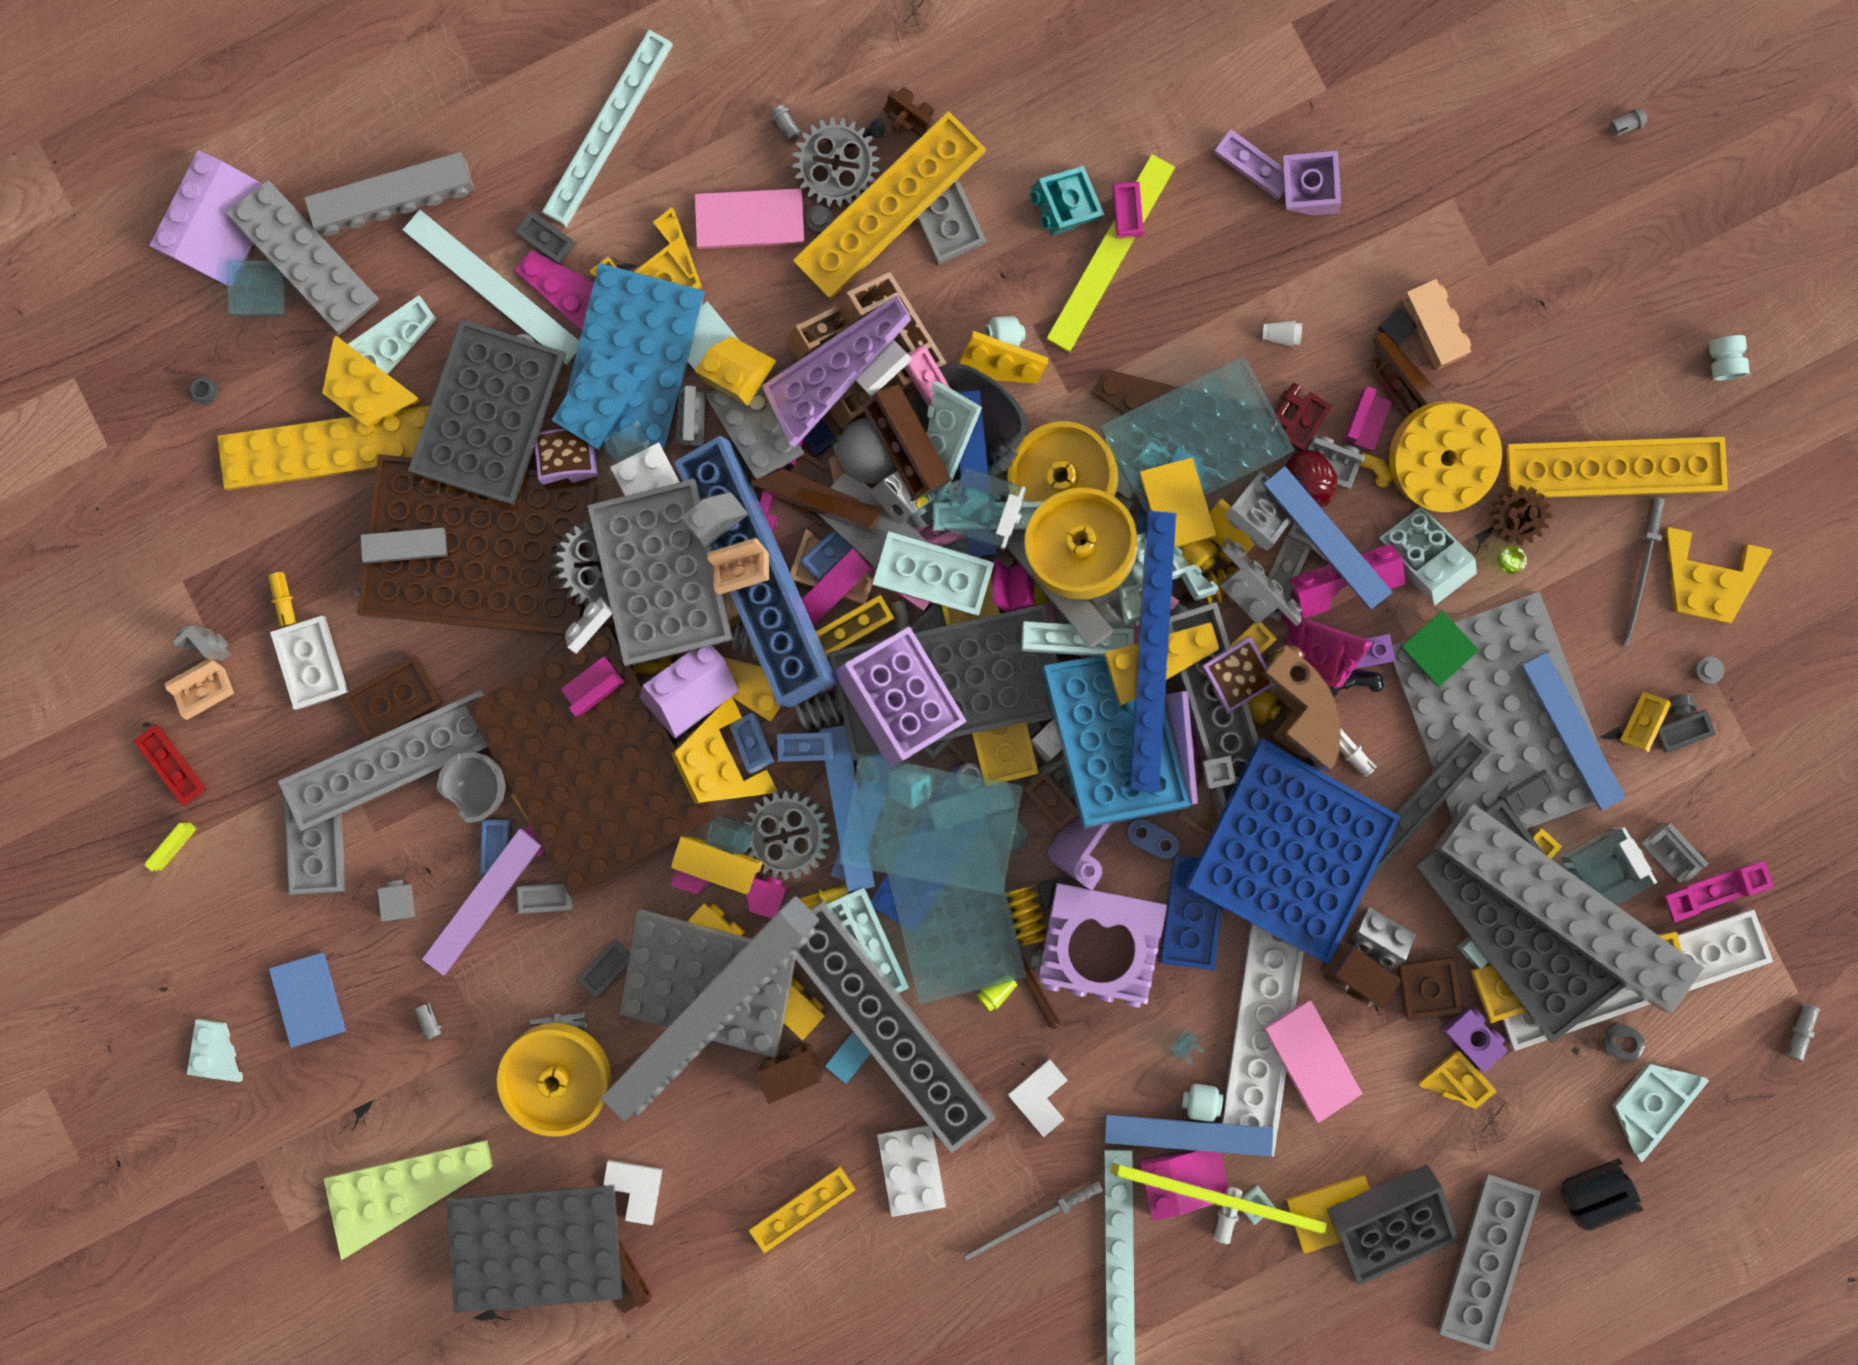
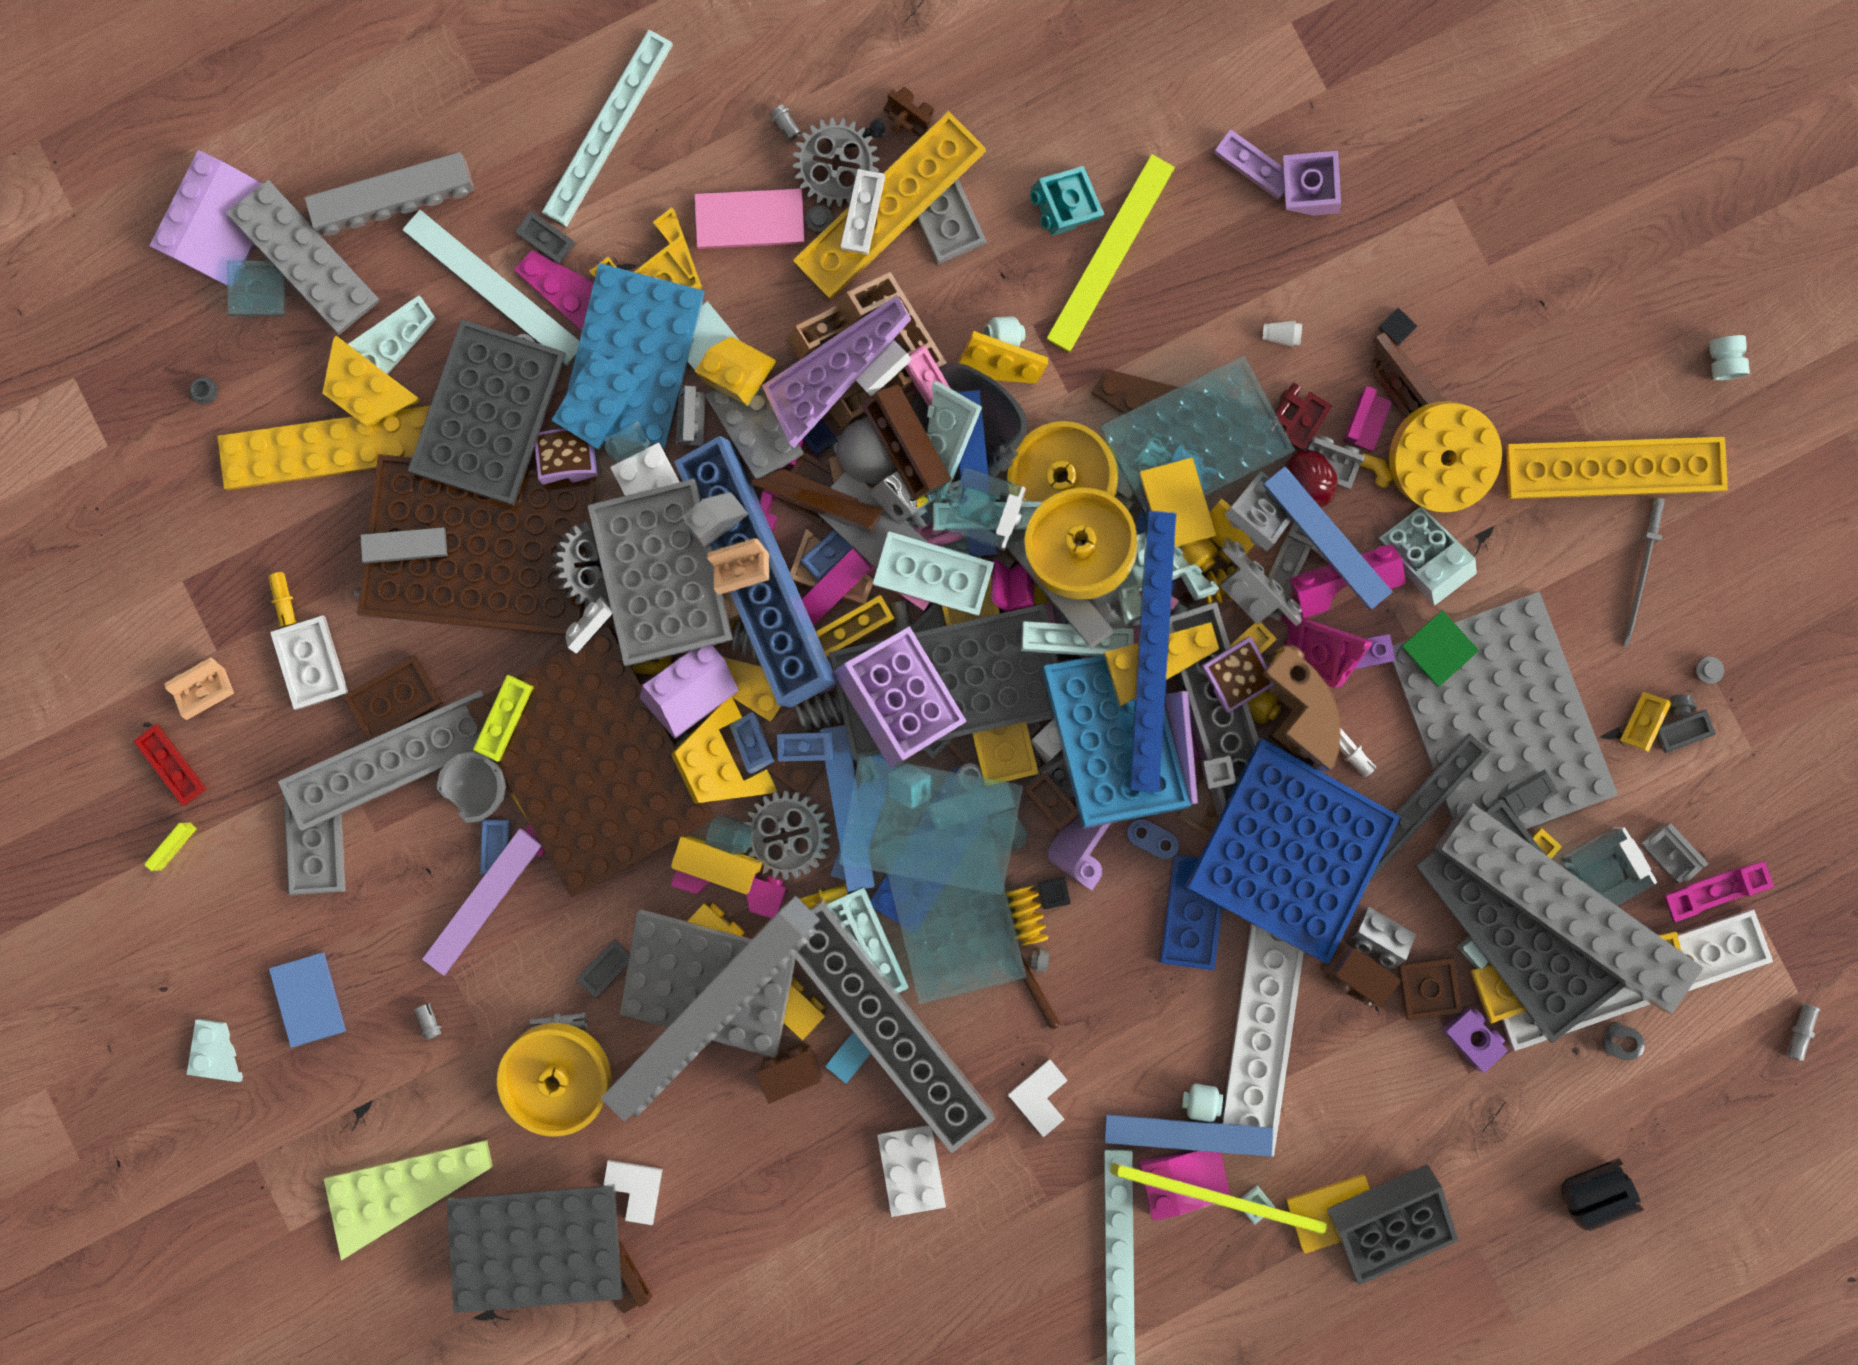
(205, 640): light grey bracket -> none
(396, 901): light grey brick -> none
(503, 718): none -> neon yellow tile
(543, 898): light grey tile -> none
(592, 686): dark pink panel -> none
(802, 1209): yellow plate -> none
(863, 212): none -> white plate
(994, 996): neon yellow cone -> none
(1064, 1204): light grey sword -> none
(1076, 904): lavender hose -> none
(1127, 210): dark pink tile -> none
(1184, 1045): clear light blue tile -> none
(1227, 1219): white axle -> none
(1312, 1060): bright pink tile -> none
(1361, 678): black arm -> none
(1436, 324): light nougat brick -> none
(1459, 1081): yellow wing -> none
(1488, 1262): light grey plate -> none
(1512, 559): clear neon green tile -> none
(1525, 505): reddish brown gear -> none
(1573, 731): medium blue tile -> none
(1635, 119): light grey pin -> none
(1654, 1104): light aqua wing -> none
(1708, 589): yellow wing -> none

